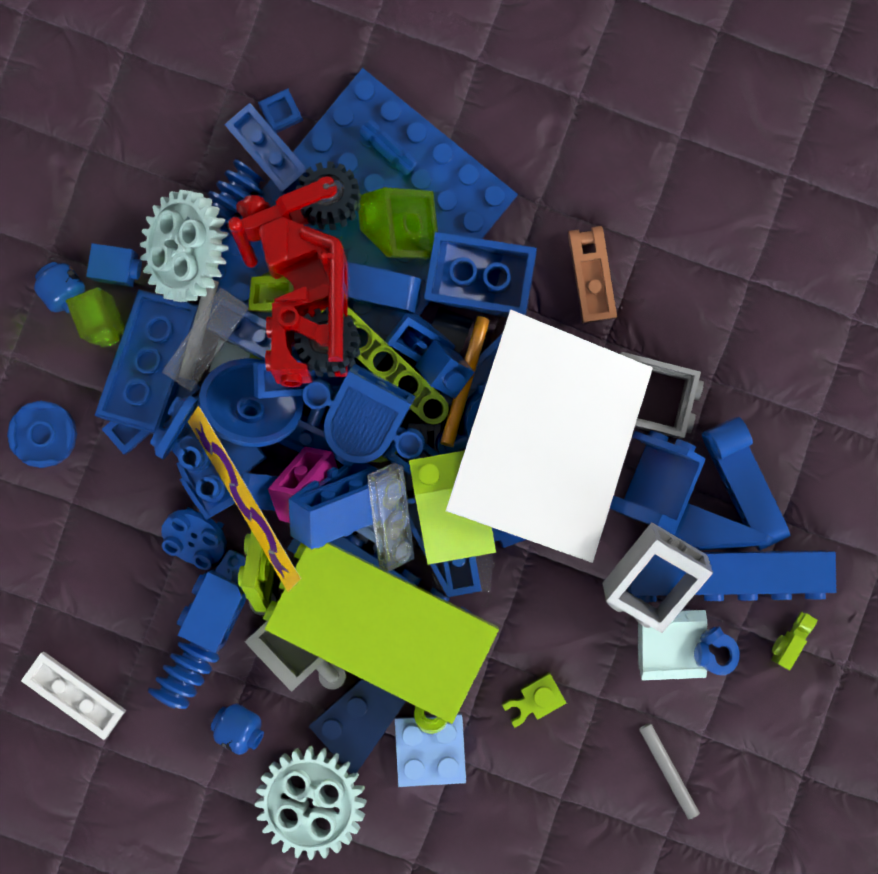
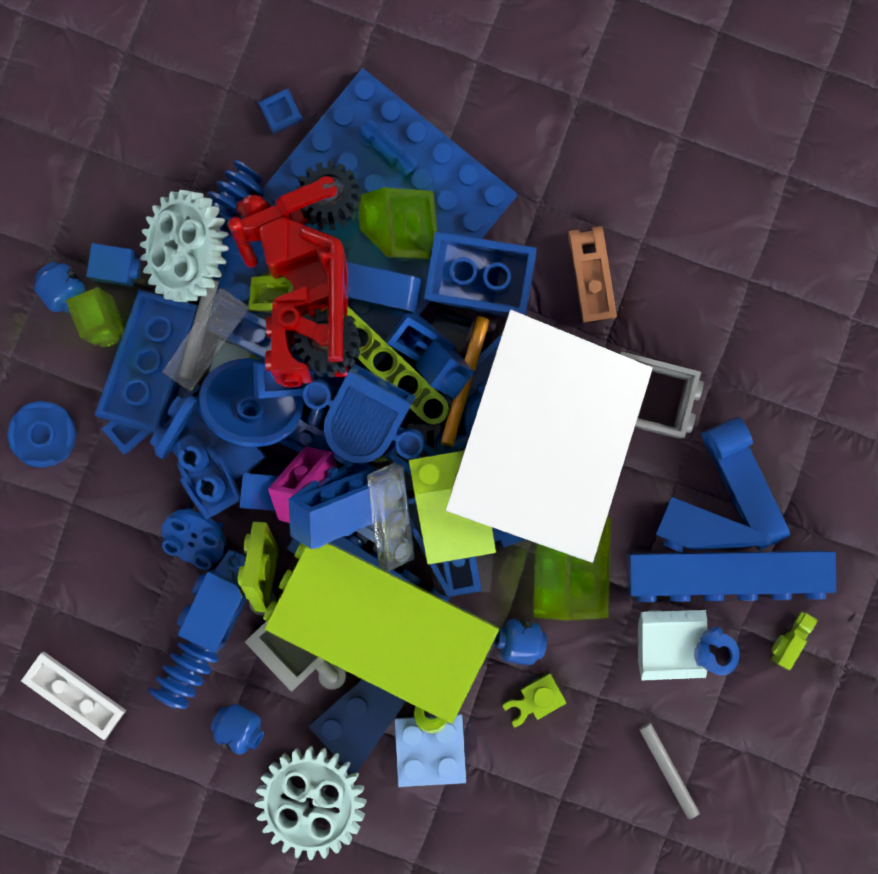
(244, 499): yellow sticker -> none
(267, 148): blue plate -> none
(521, 642): none -> blue head
(572, 586): none -> clear neon green slope
(661, 482): blue panel -> none
(675, 551): light grey window -> none

